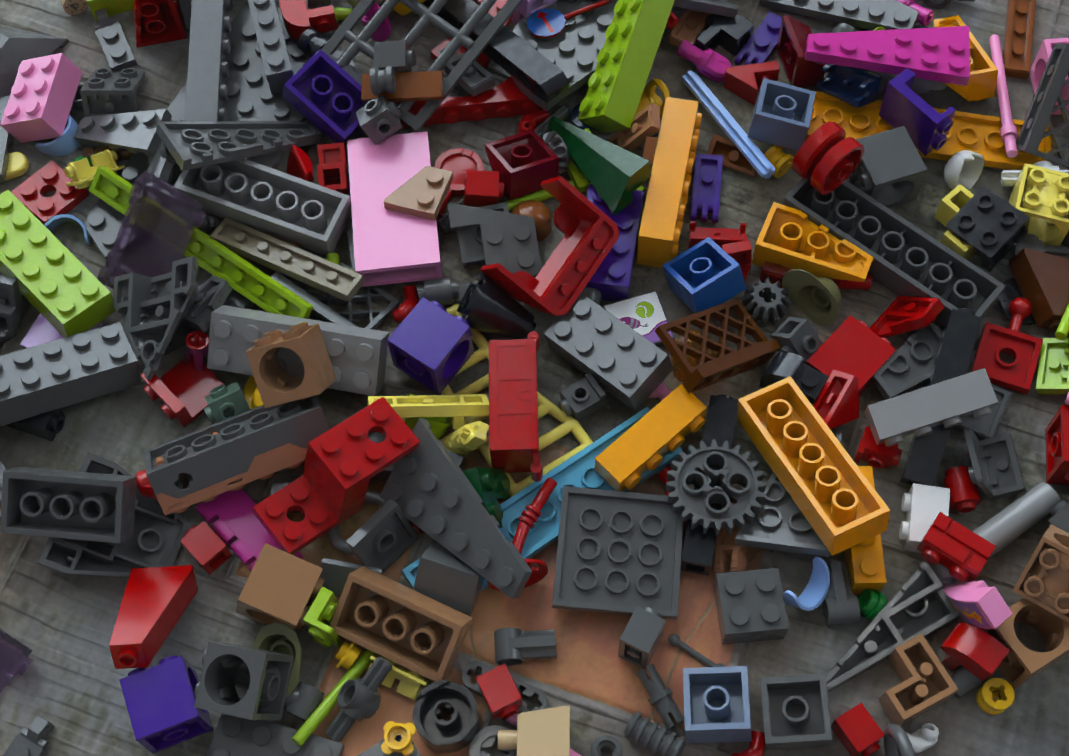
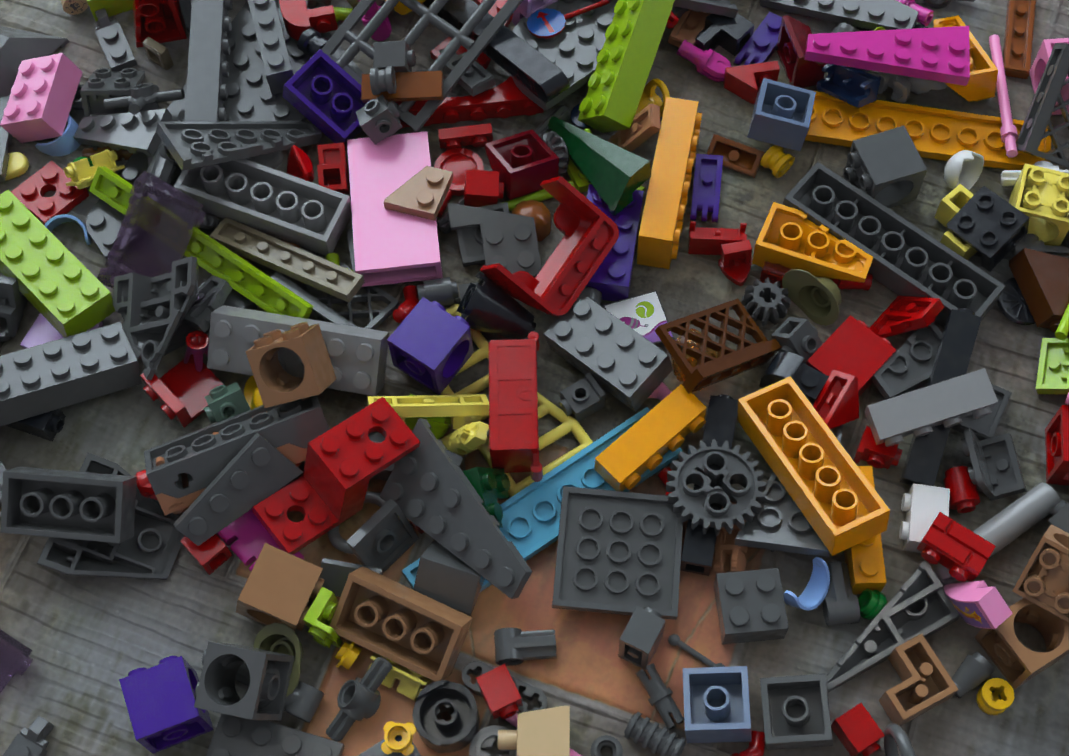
(144, 98): none -> dark grey bar
(149, 612): red slope -> none
(157, 53): none -> dark tan tile
(243, 483): none -> dark grey wing
(331, 699): lime bar -> none
(461, 136): none -> red plate
(527, 522): red dish -> none
(531, 120): red arm -> none
(649, 149): dark orange tile -> none
(704, 276): blue brick -> none
(728, 125): light blue axle -> none
(827, 158): red wheel -> none
(905, 108): dark purple panel -> none
(924, 737): white arm -> none
(973, 650): red brick -> none
(1020, 346): red plate -> none

